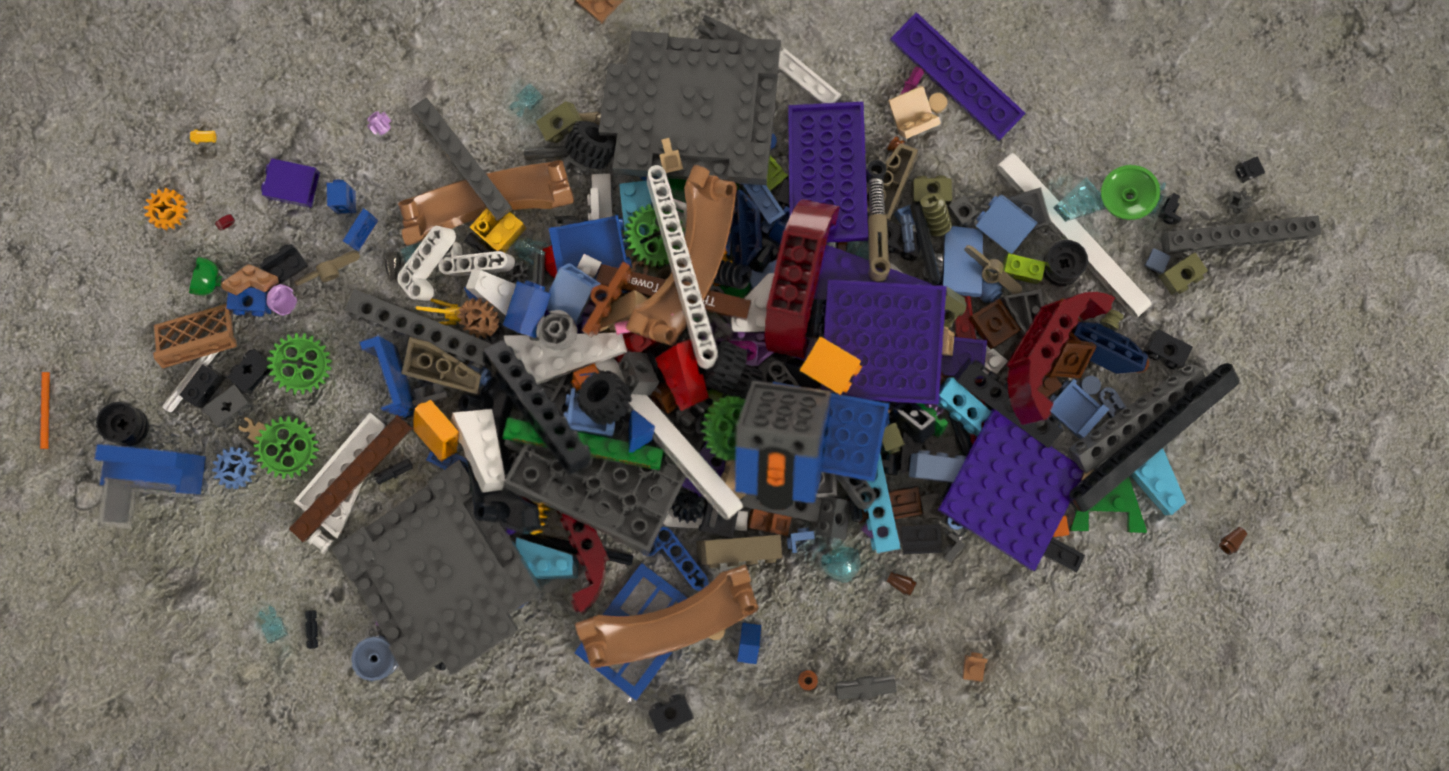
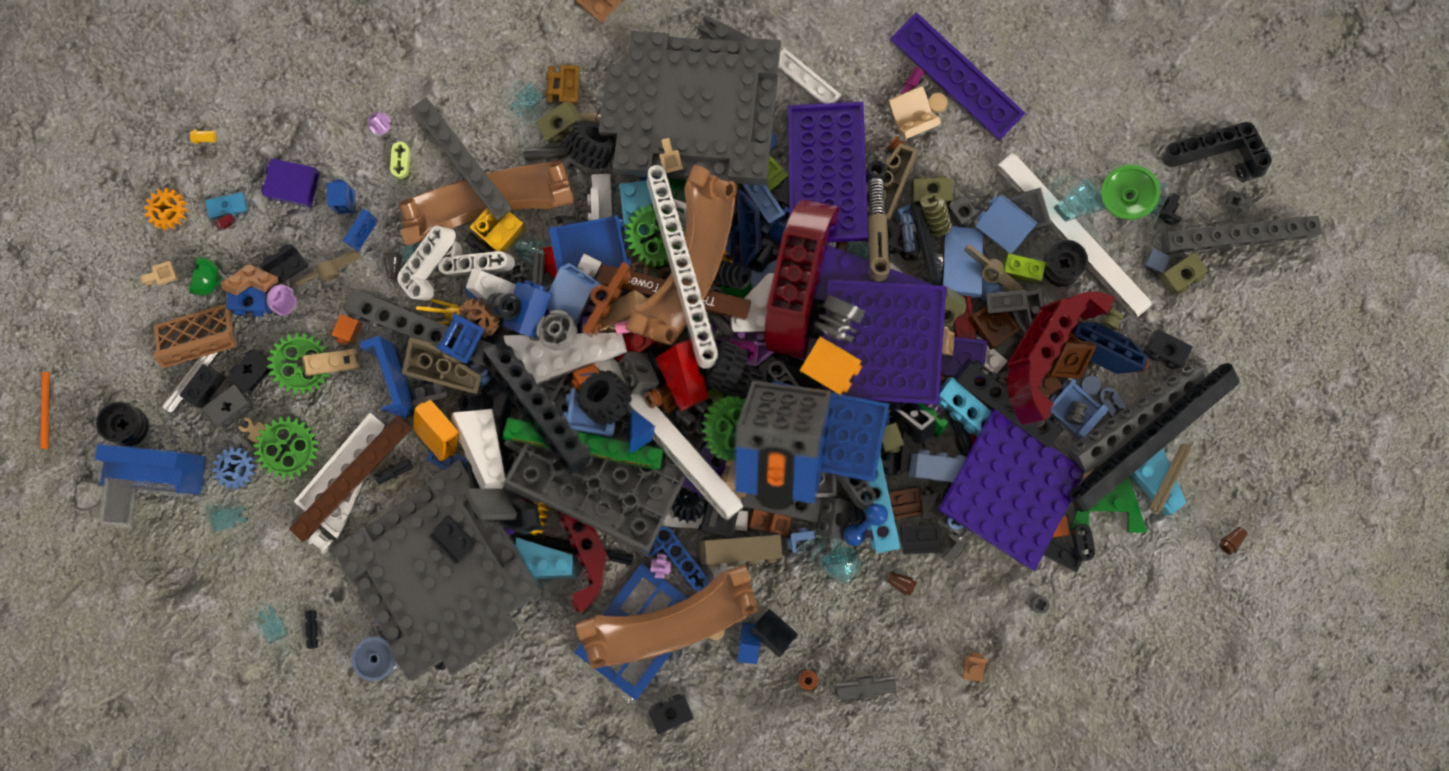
(162, 274): none -> tan plate
(226, 205): none -> dark azure plate
(226, 518): none -> clear light blue plate
(330, 362): none -> tan plate
(346, 330): none -> orange brick
(395, 159): none -> yellowish green beam
(452, 539): none -> black plate
(466, 341): none -> blue plate
(490, 504): none -> dark grey tile
(503, 305): none -> black wheel
(569, 84): none -> pearl gold plate
(653, 398): none -> dark orange bush
(660, 566): none -> lavender gear
(773, 632): none -> black bracket
(839, 318): none -> dark grey wheel
(875, 515): none -> blue piece
(1006, 301): none -> dark grey plate
(1044, 608): none -> dark grey bush
(1076, 413): none -> dark grey bush
(1083, 542): none -> black beam
(1170, 478): none -> dark tan axle
(1220, 144): none -> black beam

